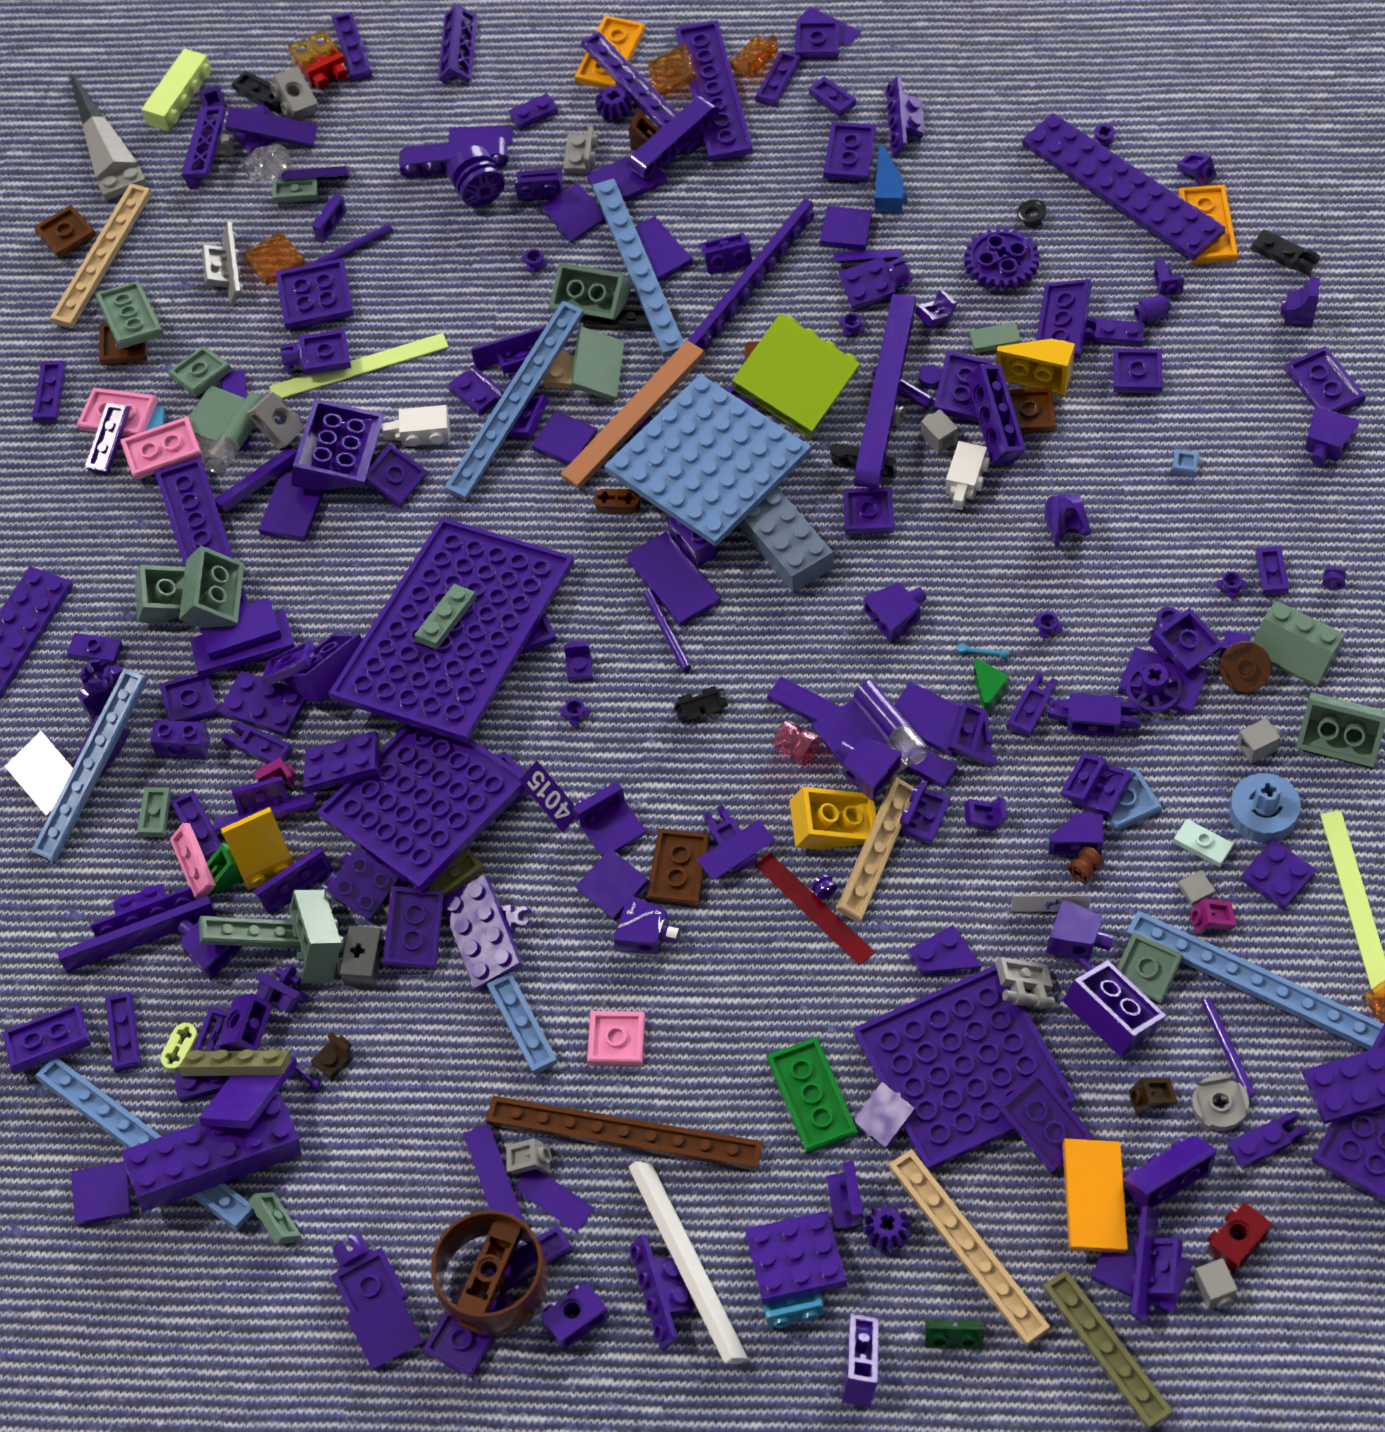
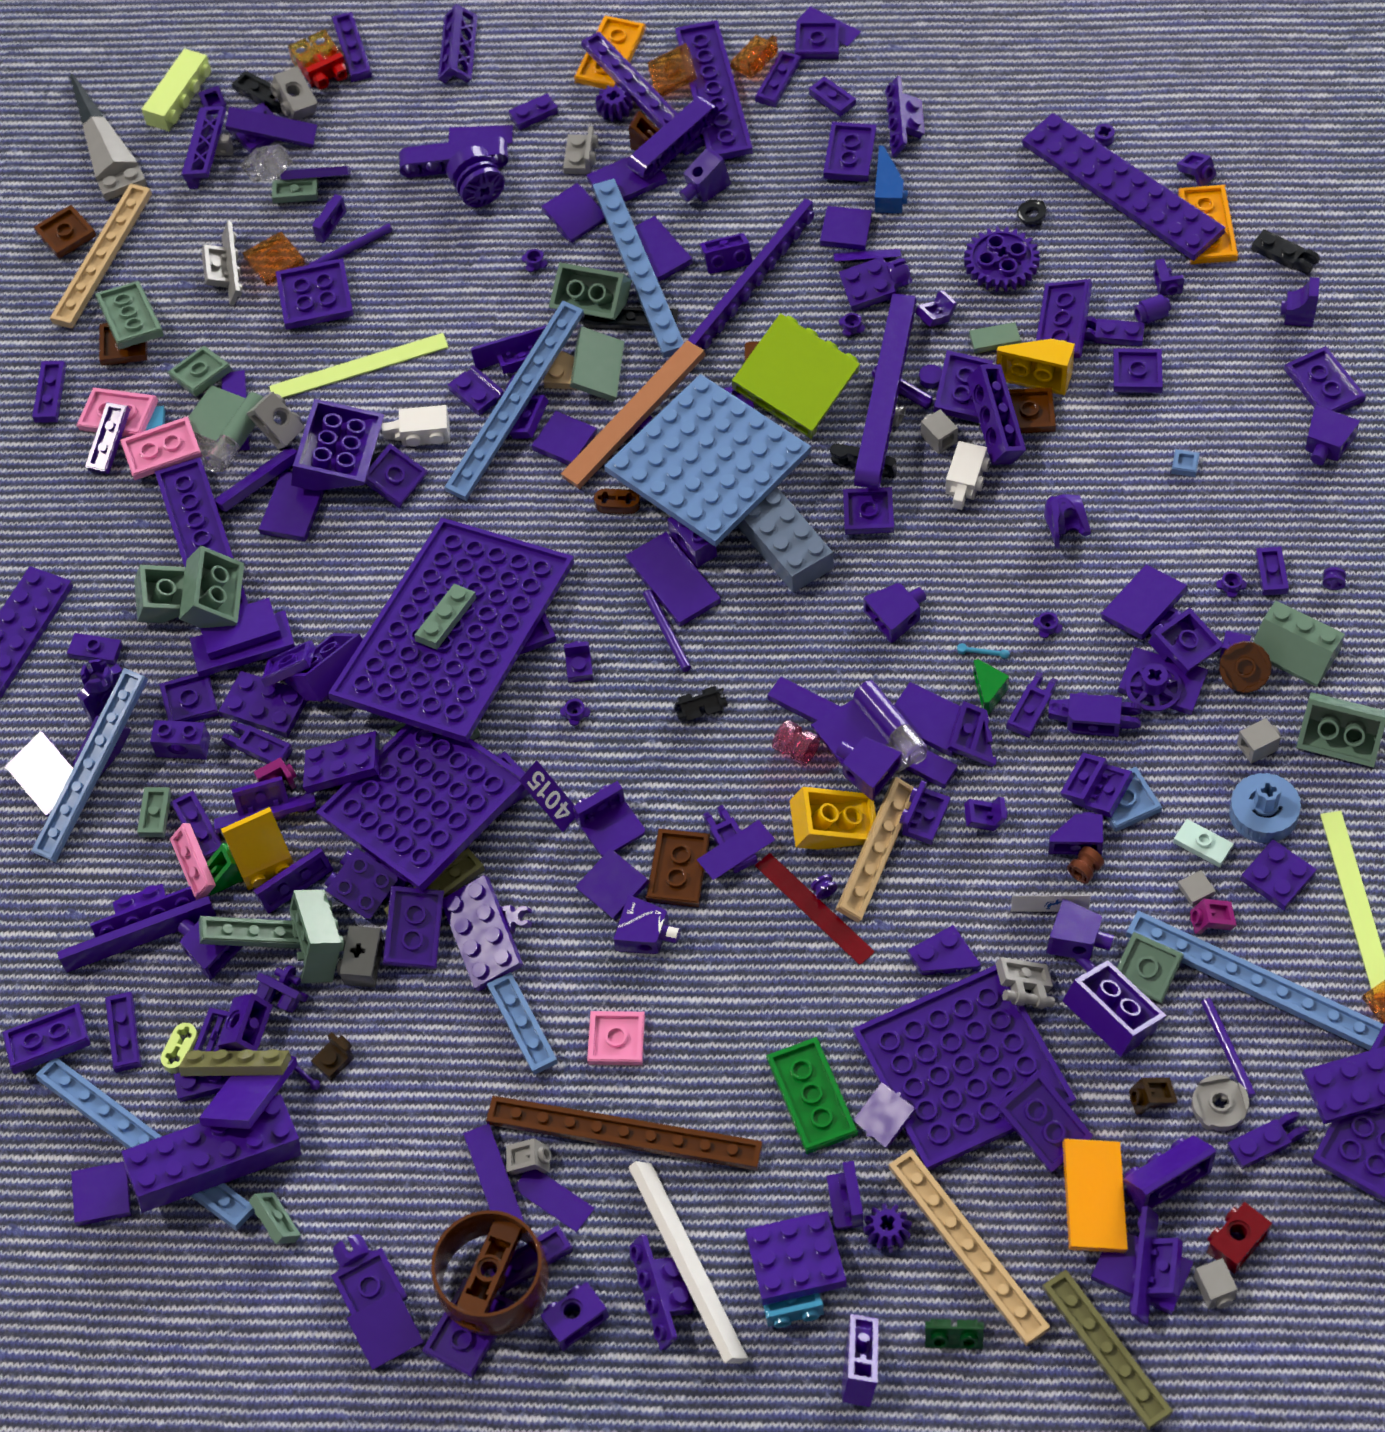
(317, 353): dark purple plate -> none
(538, 184): dark purple bracket -> none
(705, 177): none -> dark purple torso
(1144, 602): none -> dark purple tile

